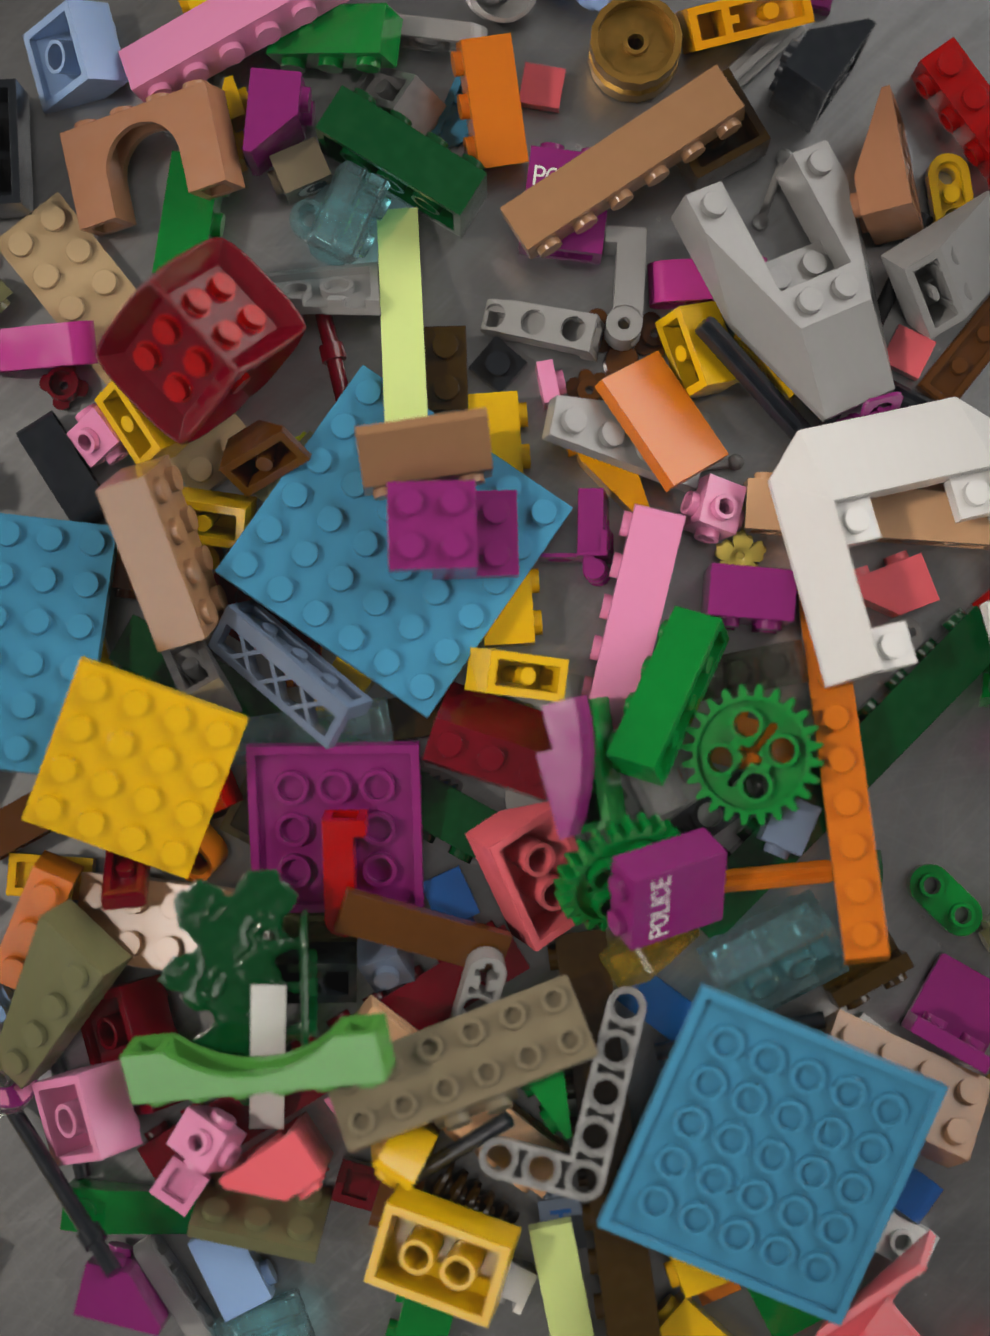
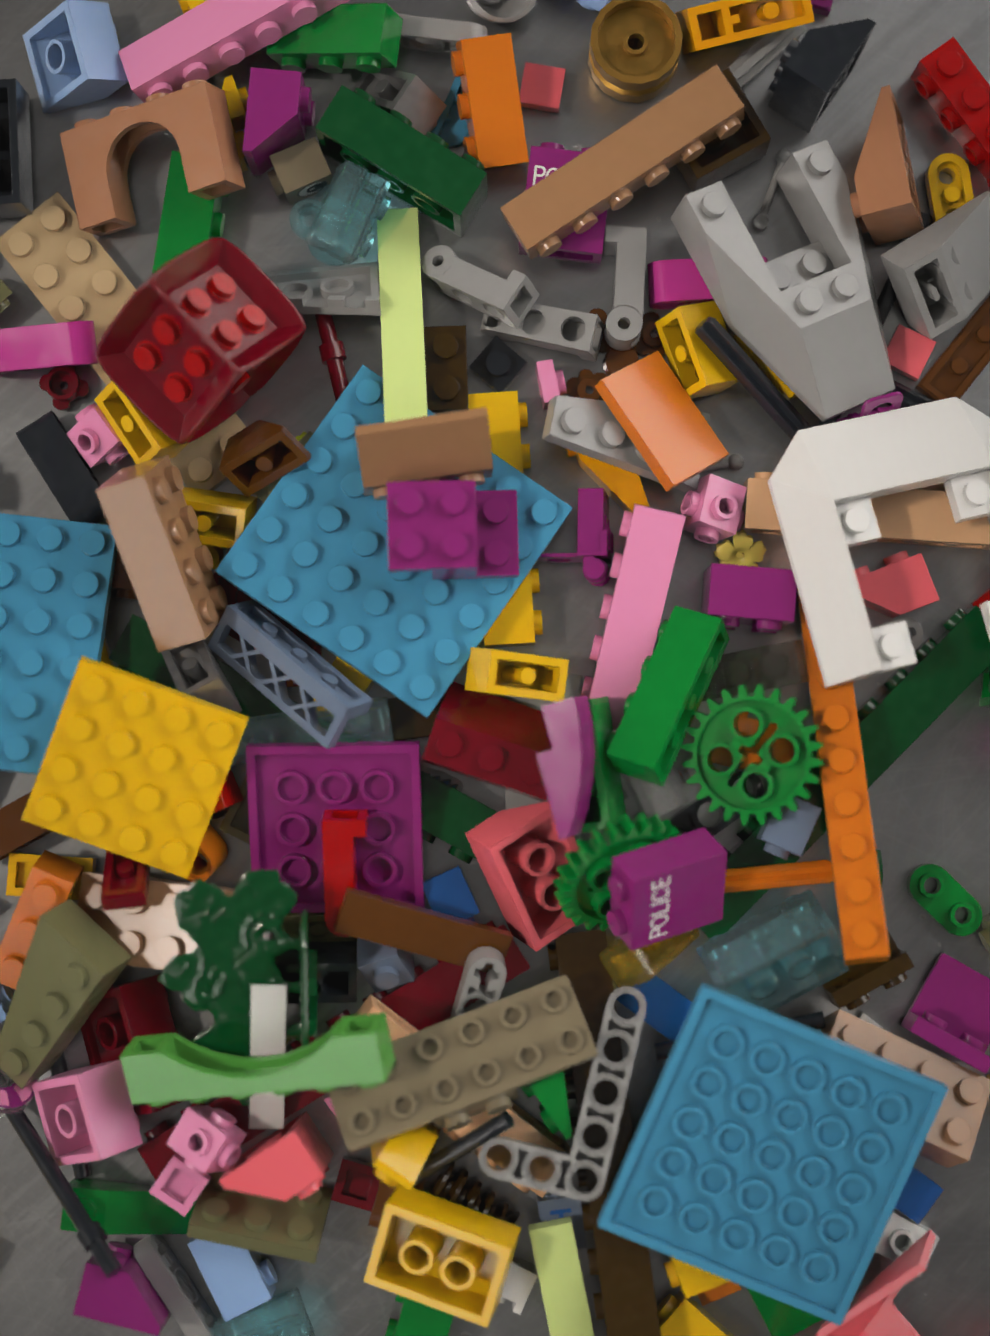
(493, 295): none -> light grey leg

